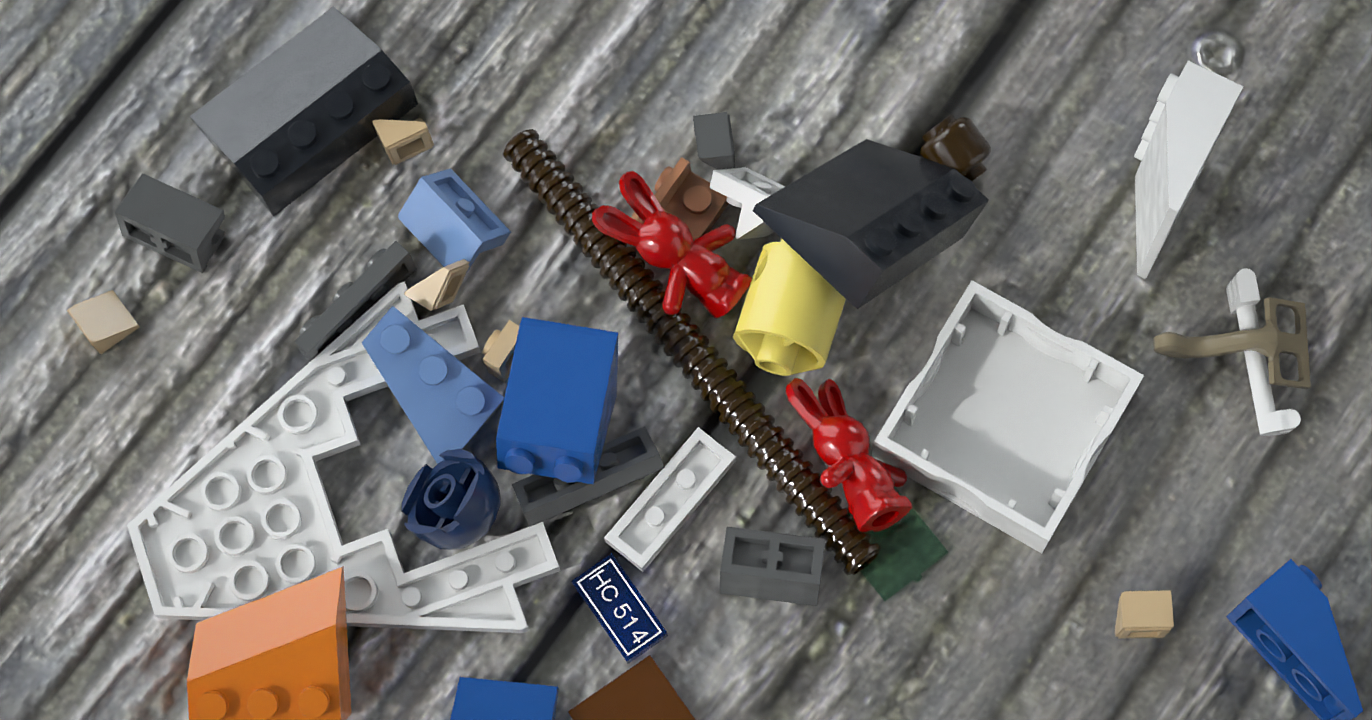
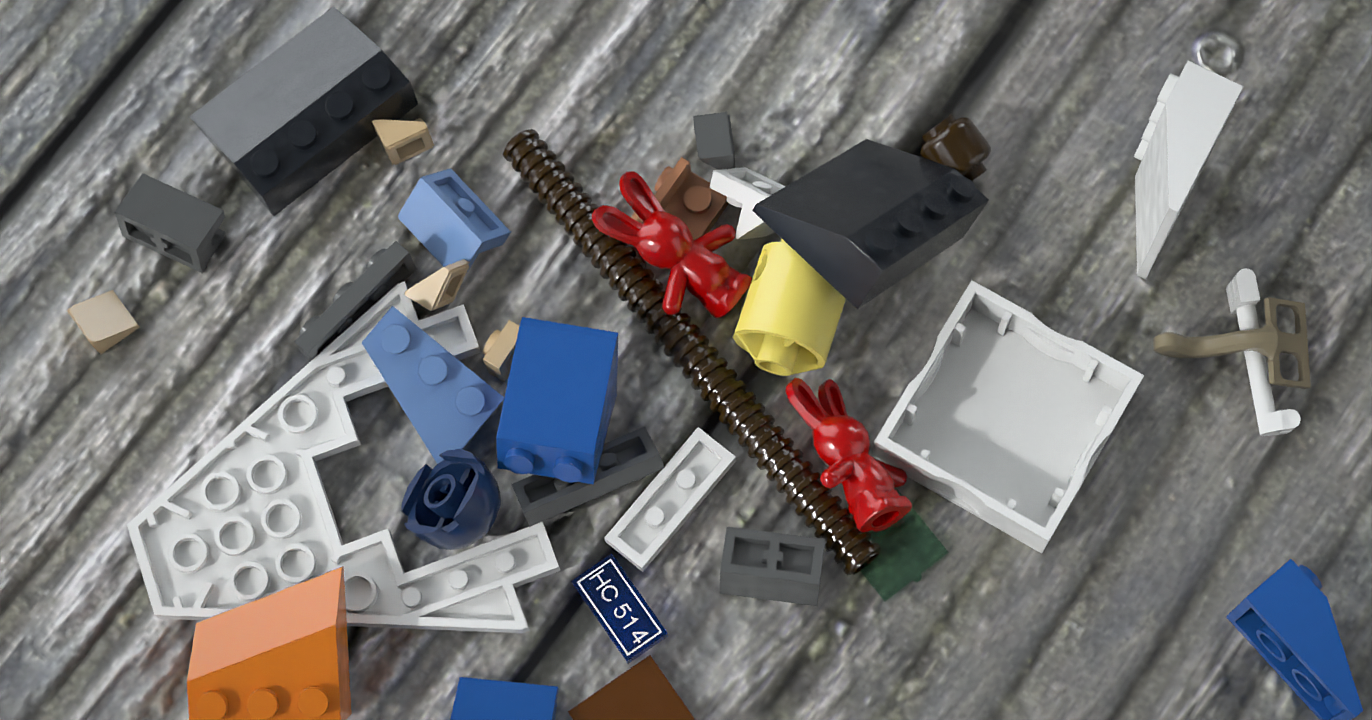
(1144, 614): tan slope -> none

